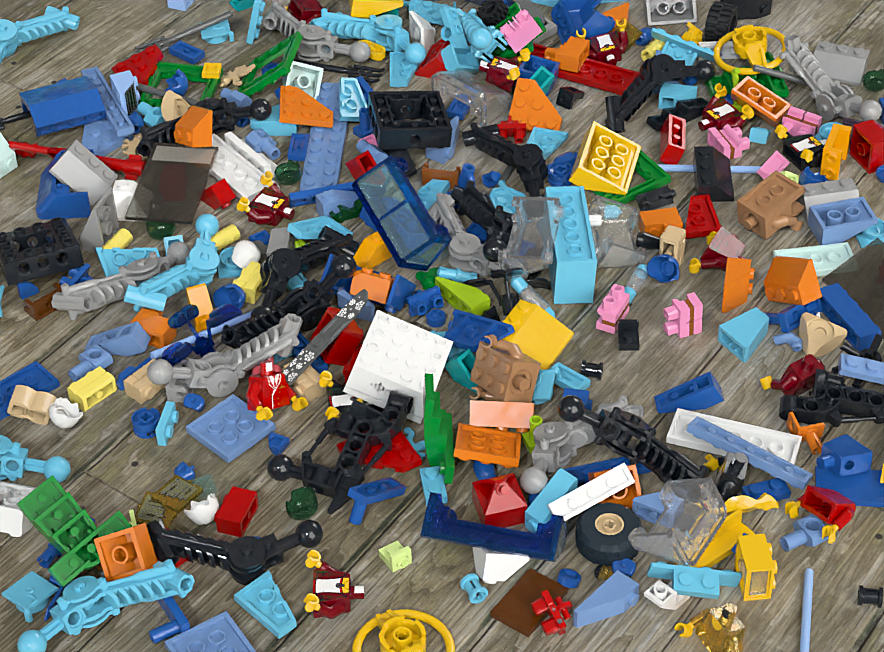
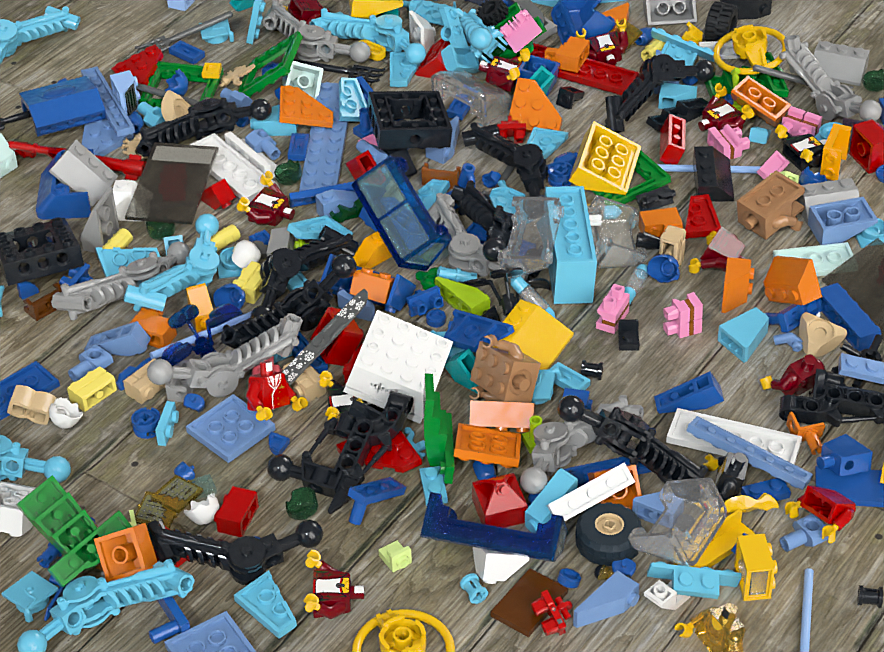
(195, 128): orange slope -> none

